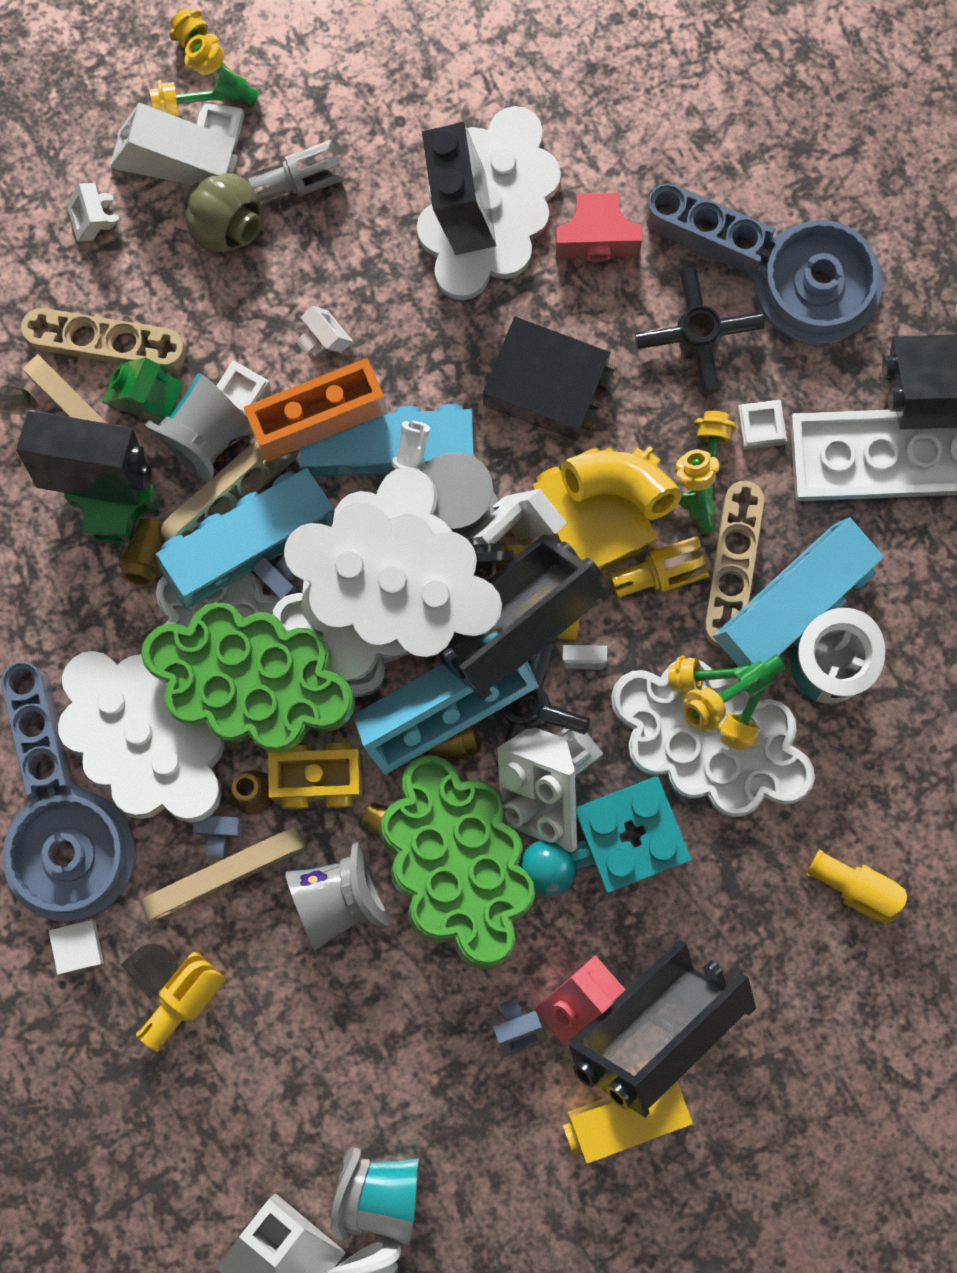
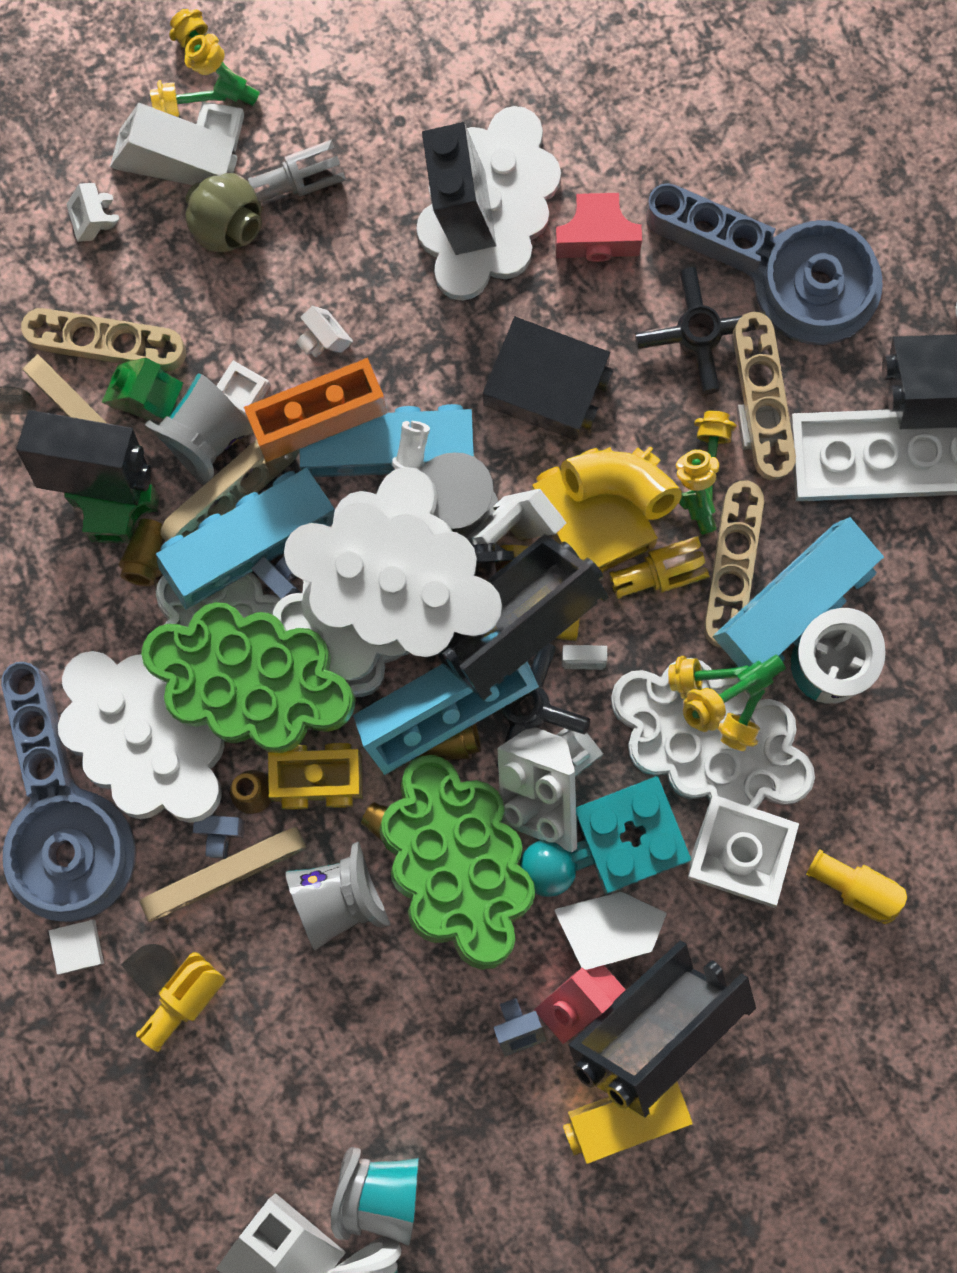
(610, 928): none -> white sticker
(743, 851): none -> white slope
(760, 396): none -> tan beam

